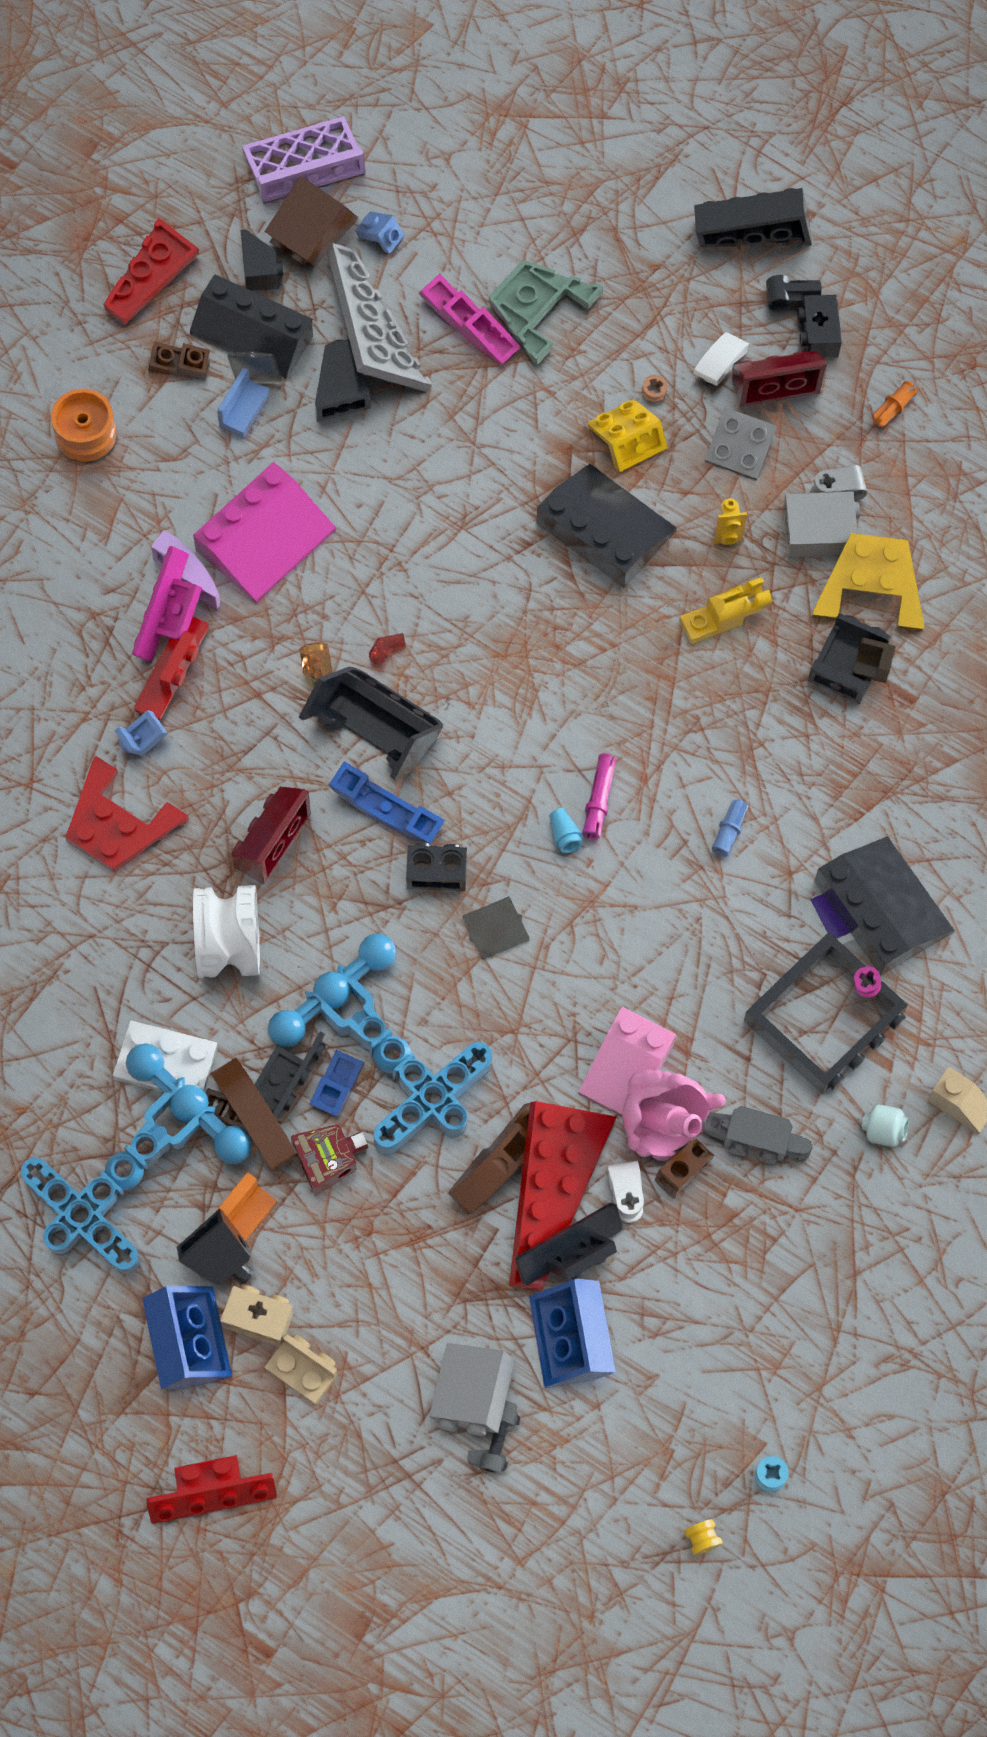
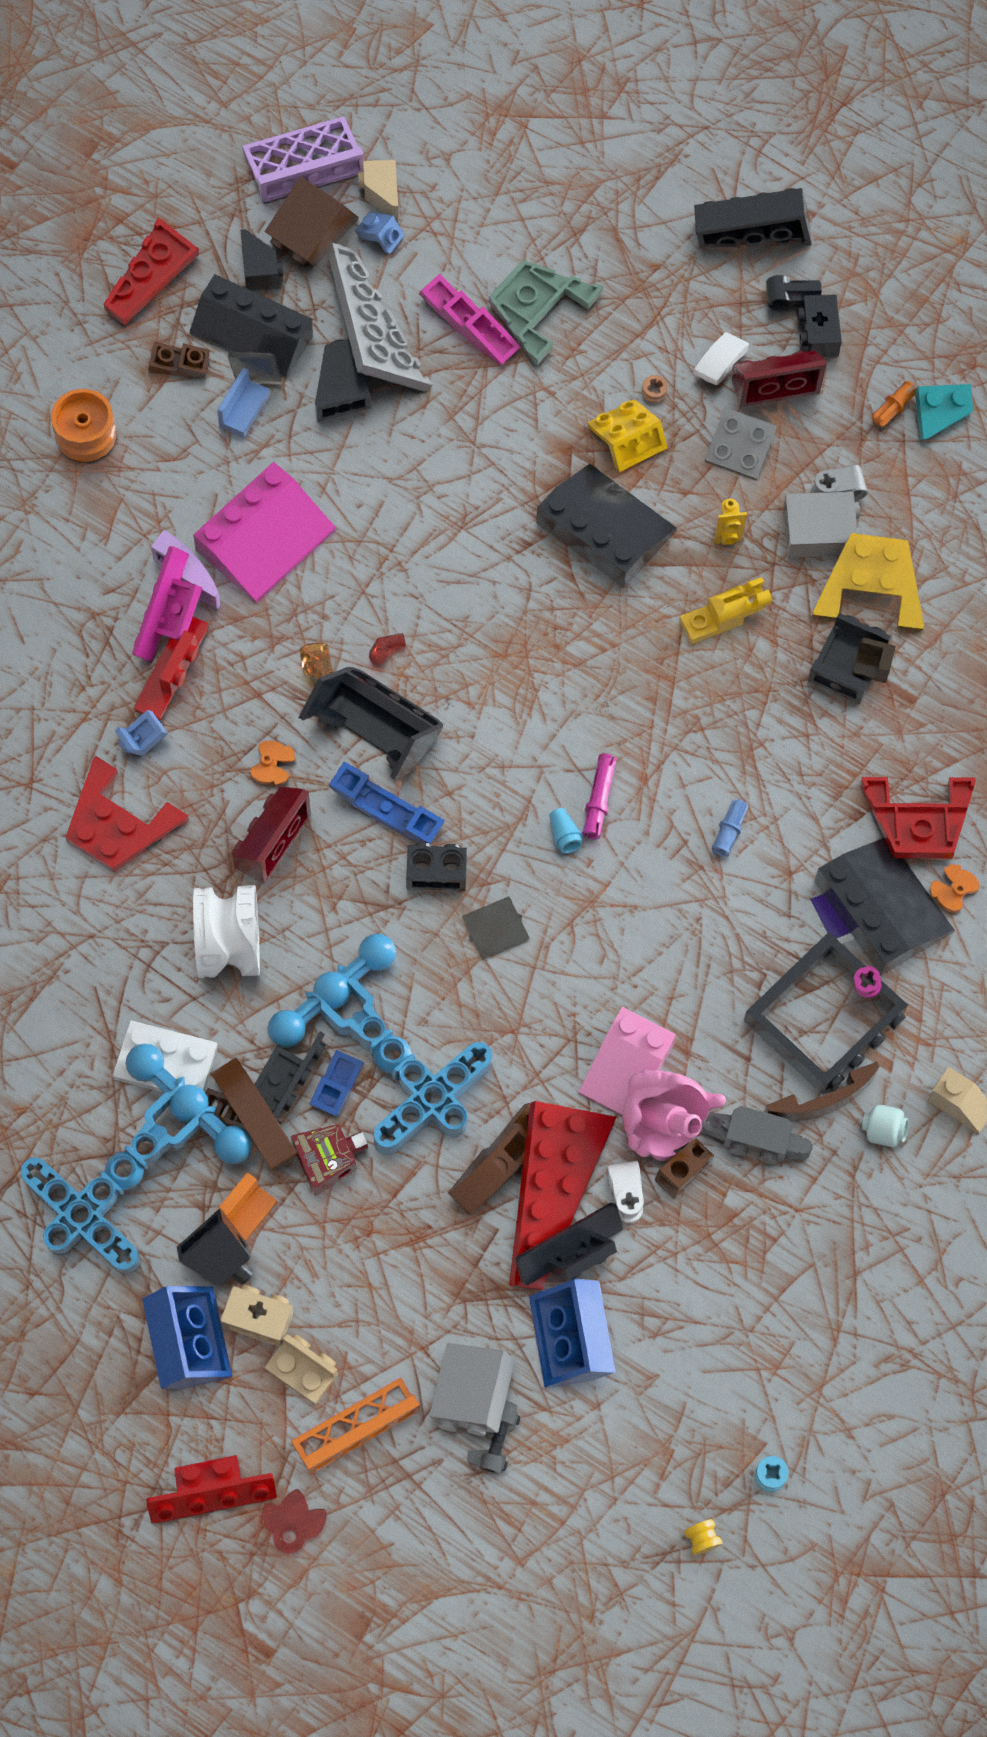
(266, 771): none -> orange piece
(293, 1517): none -> clear red plate
(362, 1433): none -> orange fence
(380, 185): none -> tan slope
(857, 1082): none -> reddish brown slope
(920, 828): none -> red wing
(941, 407): none -> teal wing
(951, 897): none -> orange piece

